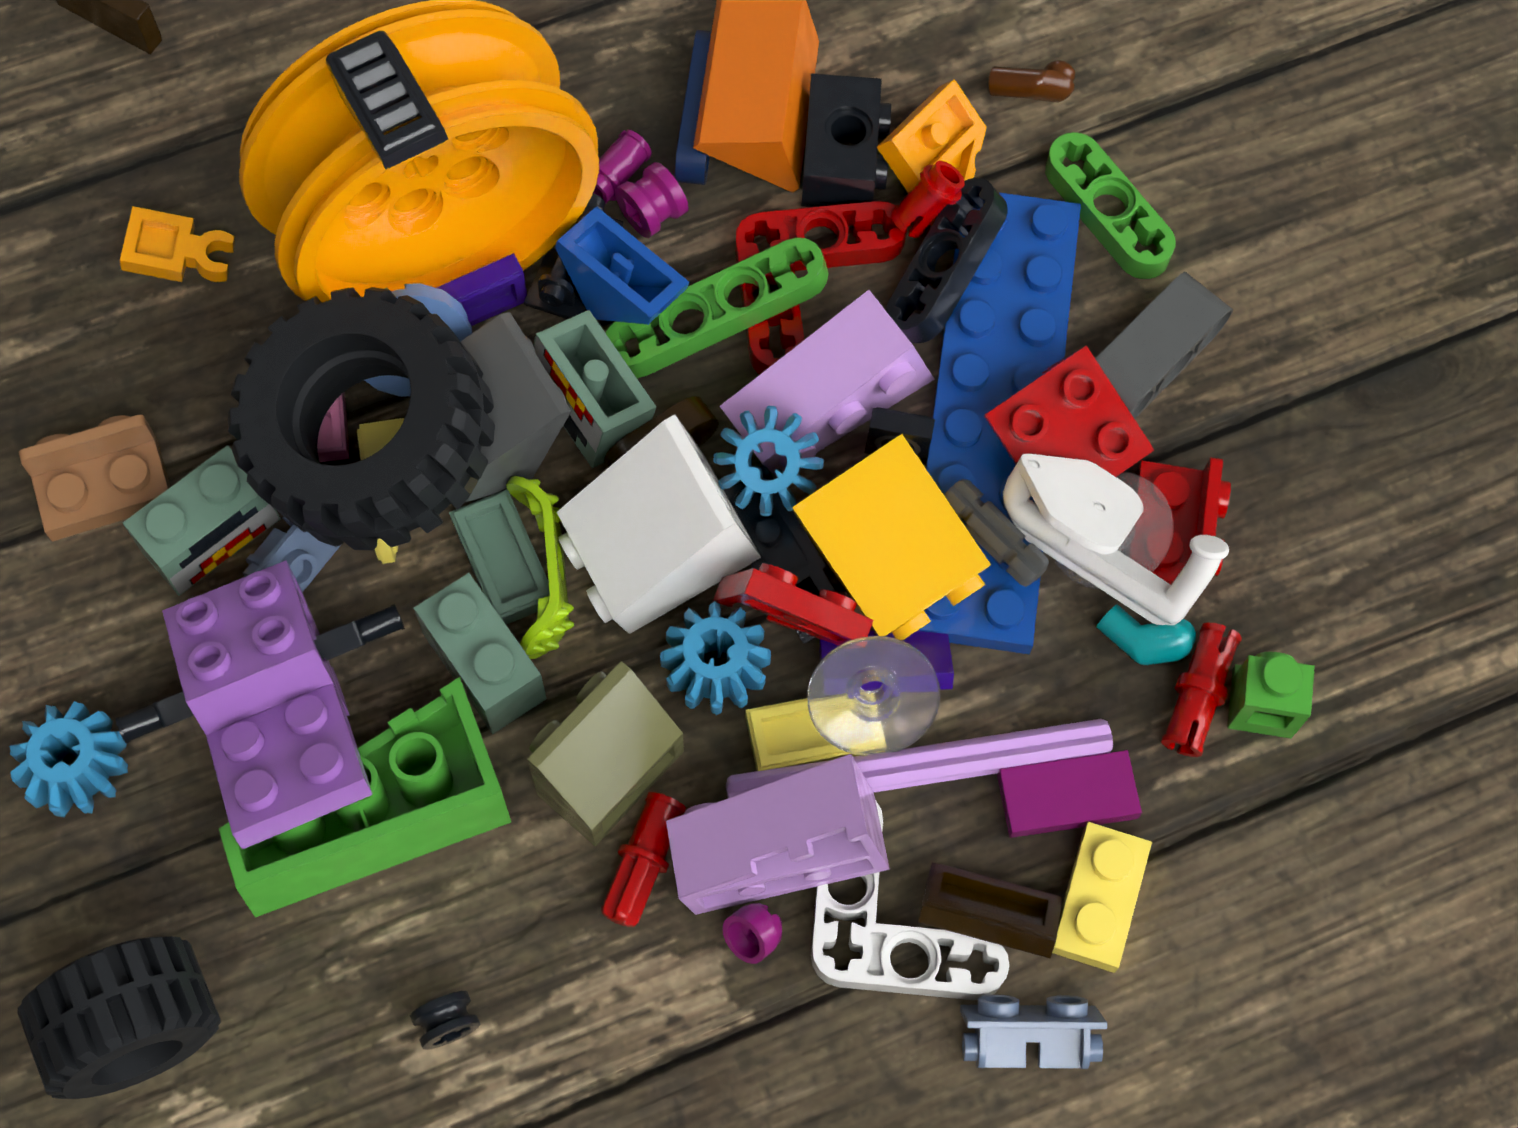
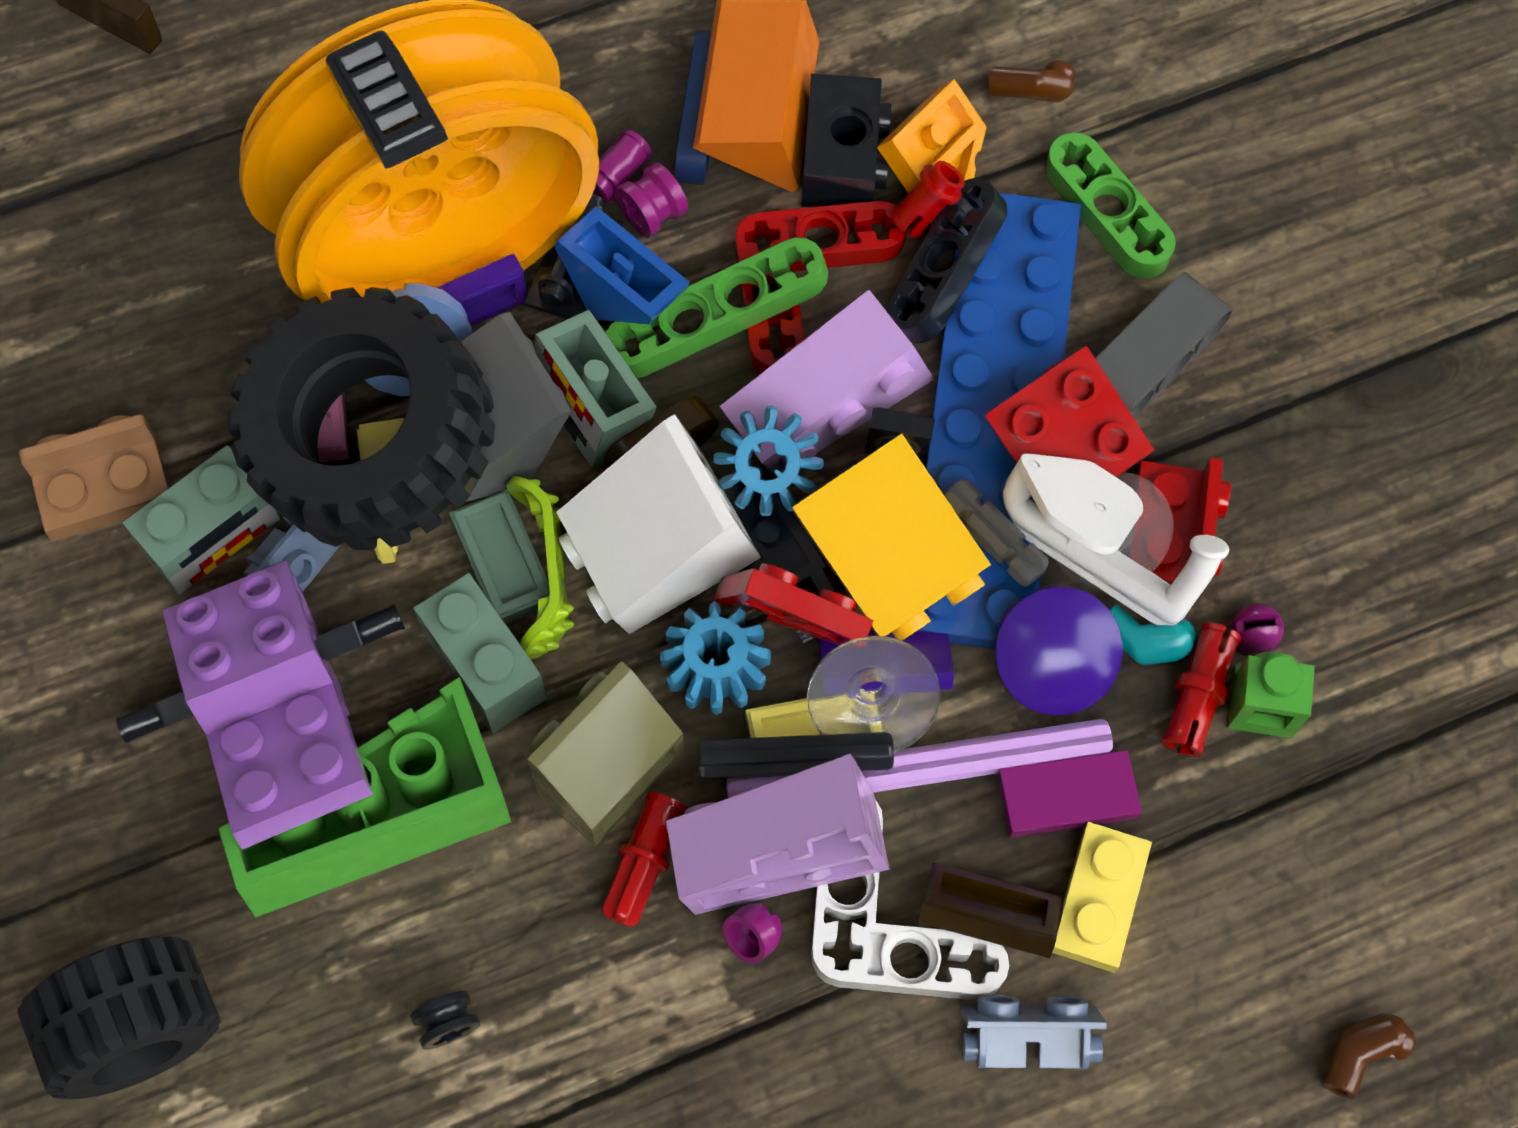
(56, 782): dark azure gear -> none
(165, 245): light orange plate -> none
(791, 754): none -> black axle
(1058, 650): none -> dark purple dish
(1260, 638): none -> magenta hinge
(1363, 1043): none -> reddish brown arm

